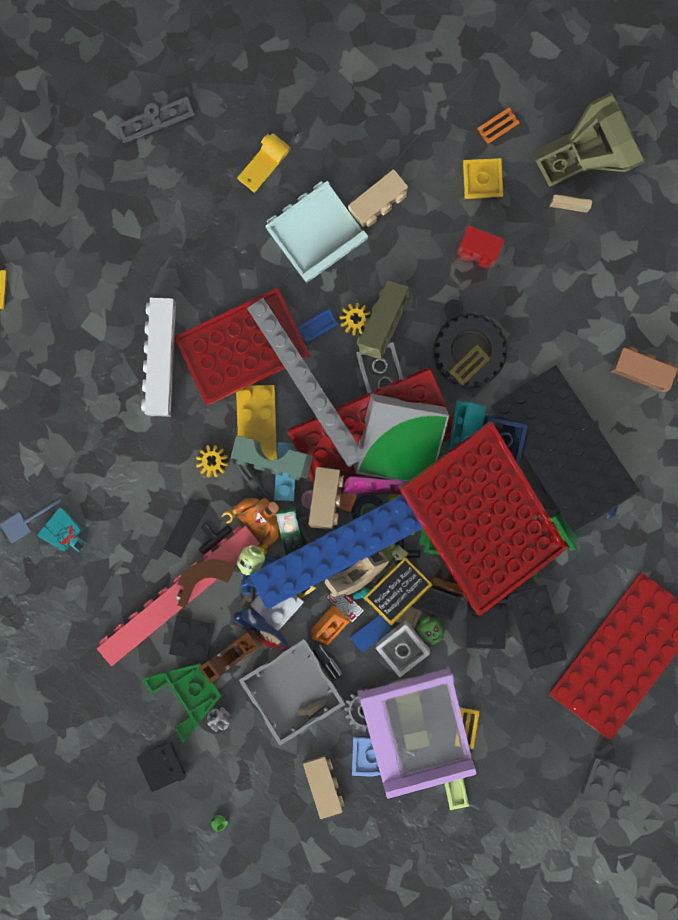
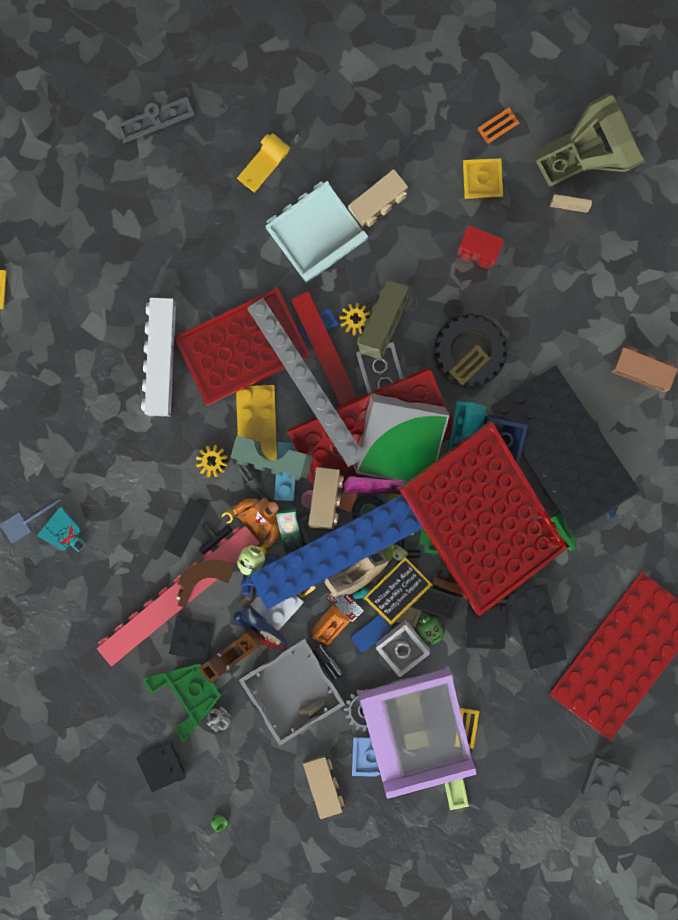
(324, 348): none -> red tile

